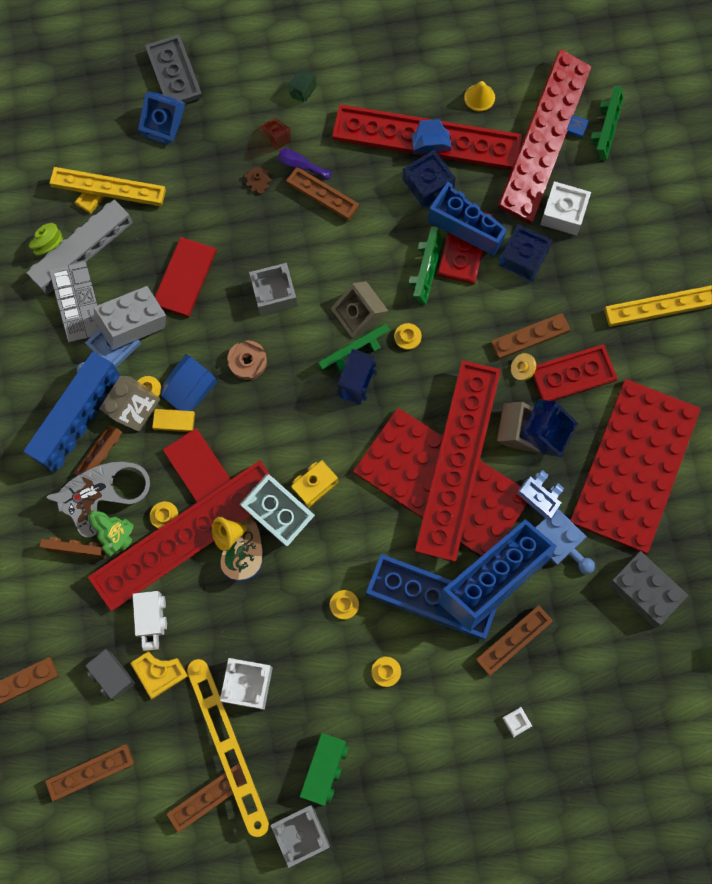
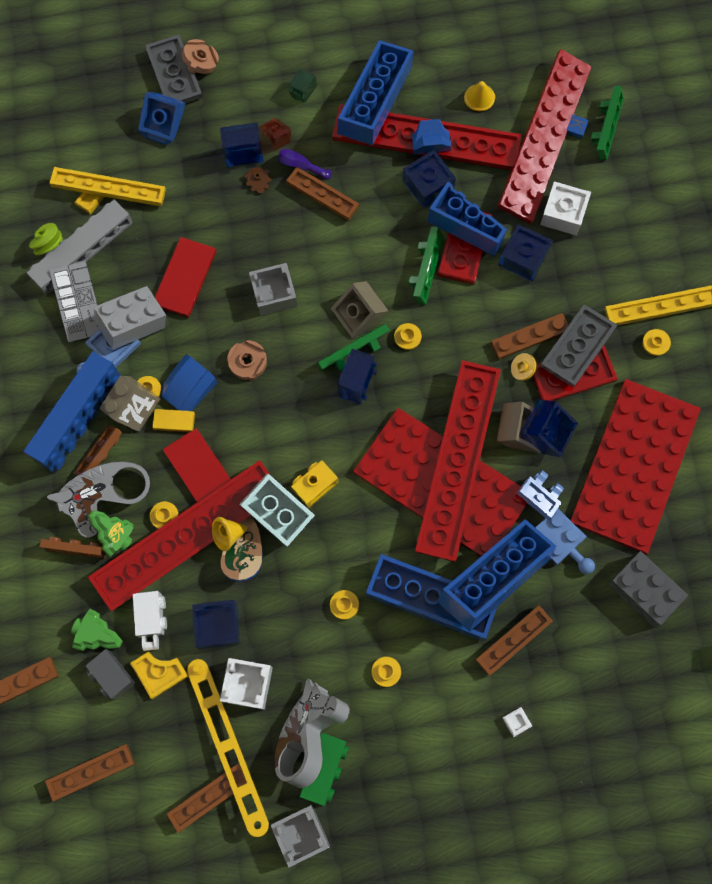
(94, 632): none -> bright green rock
(196, 64): none -> nougat plate
(216, 624): none -> clear blue container
(241, 144): none -> clear blue container
(302, 734): none -> light grey animal
(375, 92): none -> blue brick
(578, 345): none -> dark grey plate
(656, 342): none -> yellow piece

